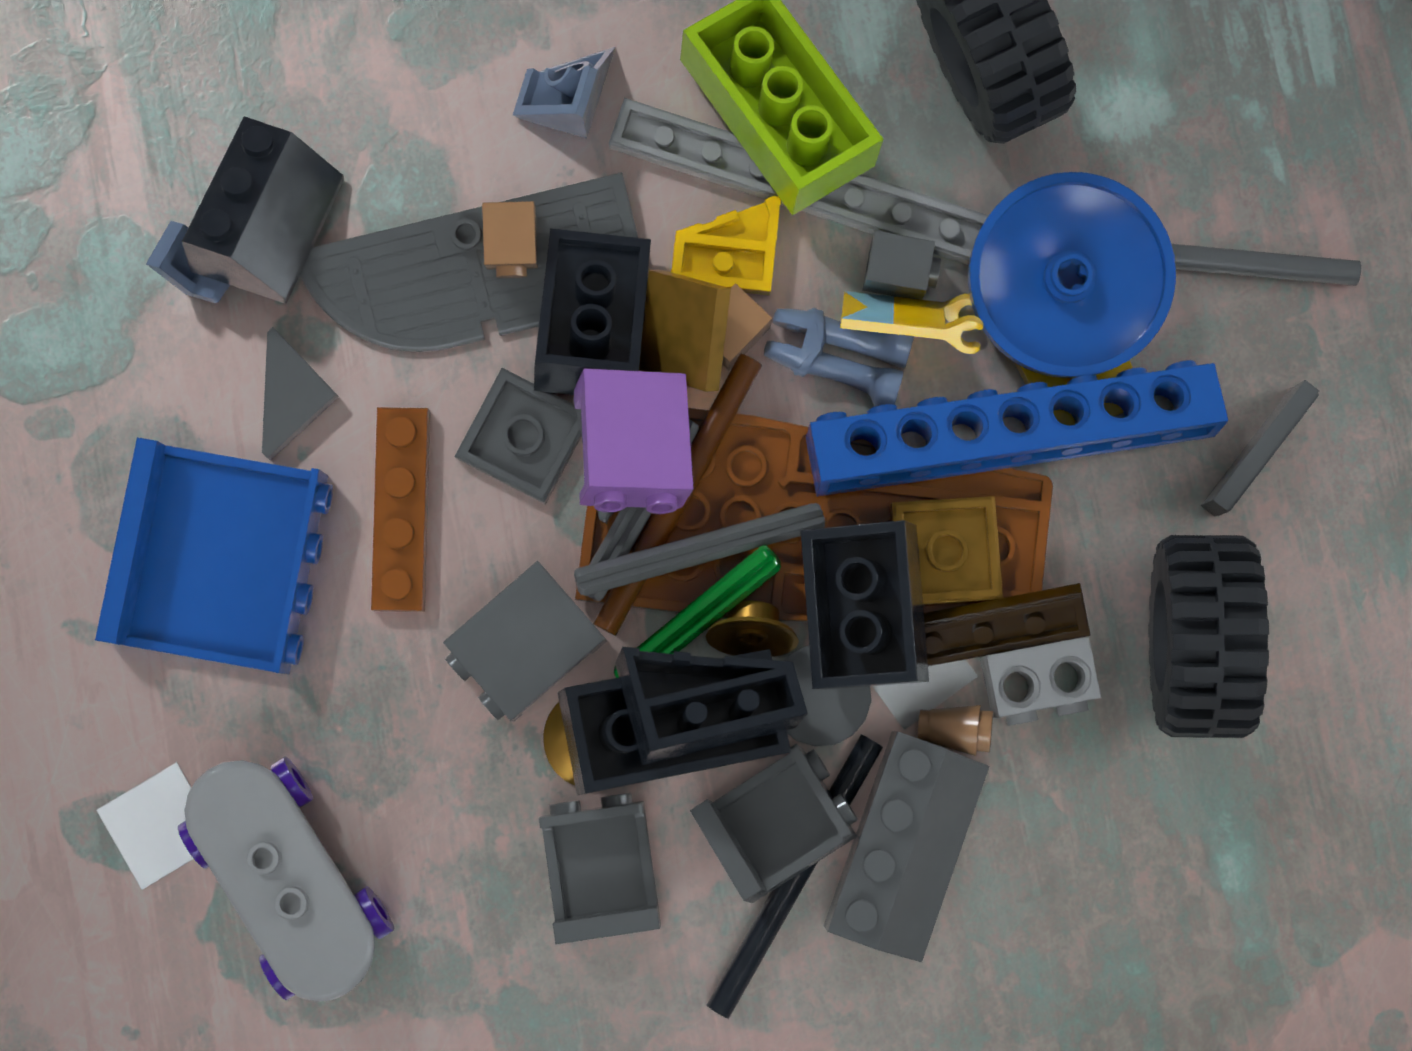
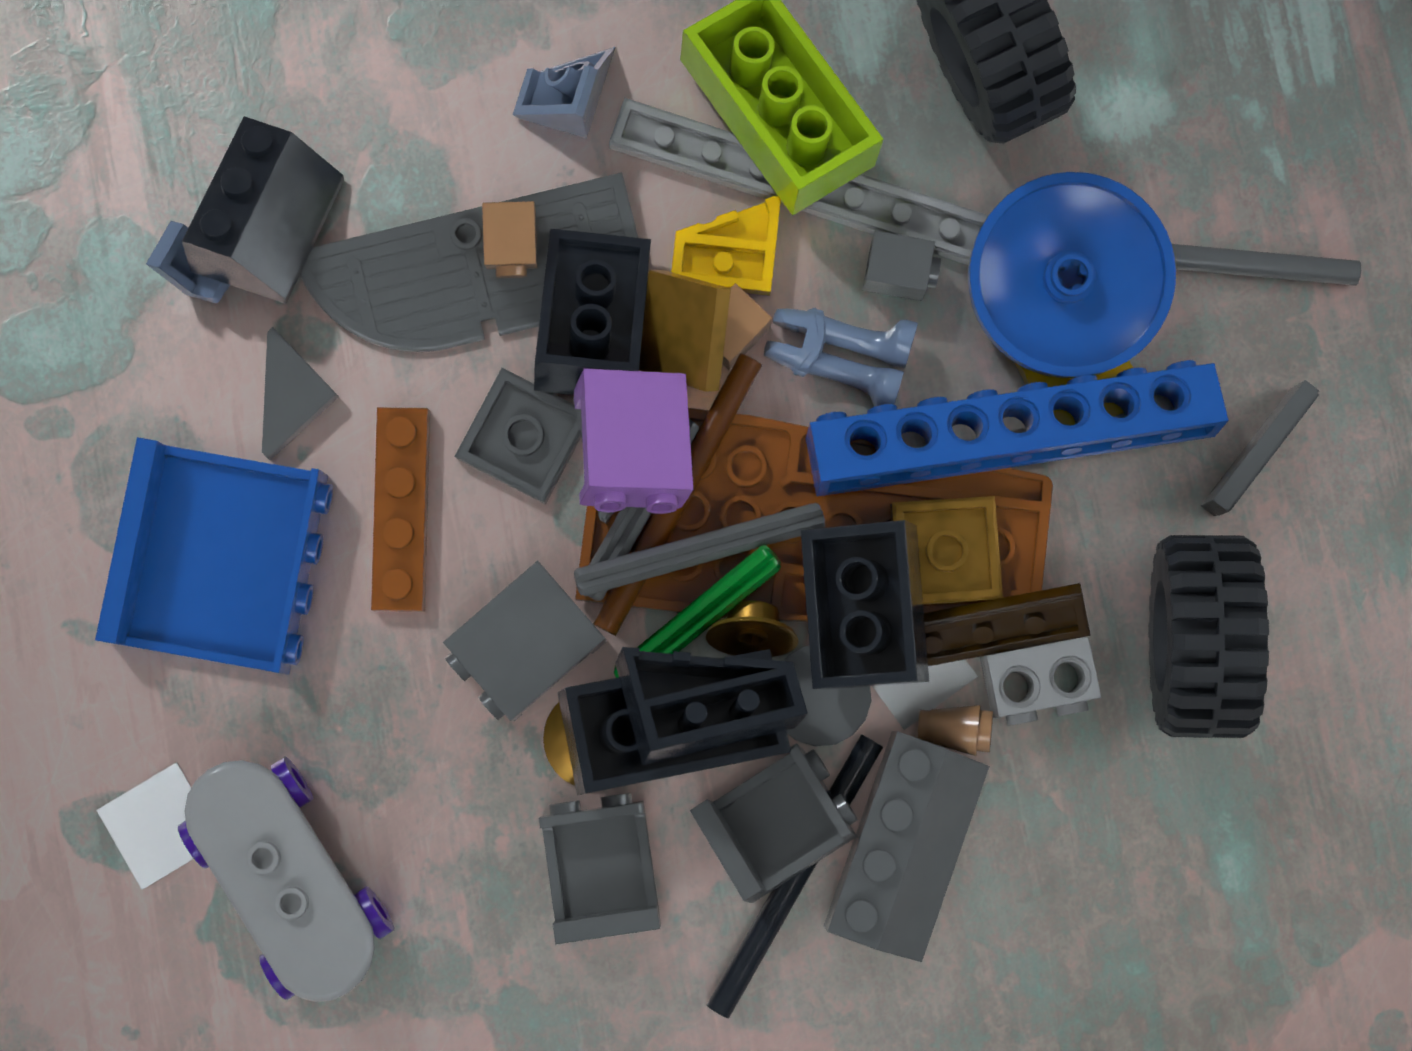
(911, 317): yellow flag -> none

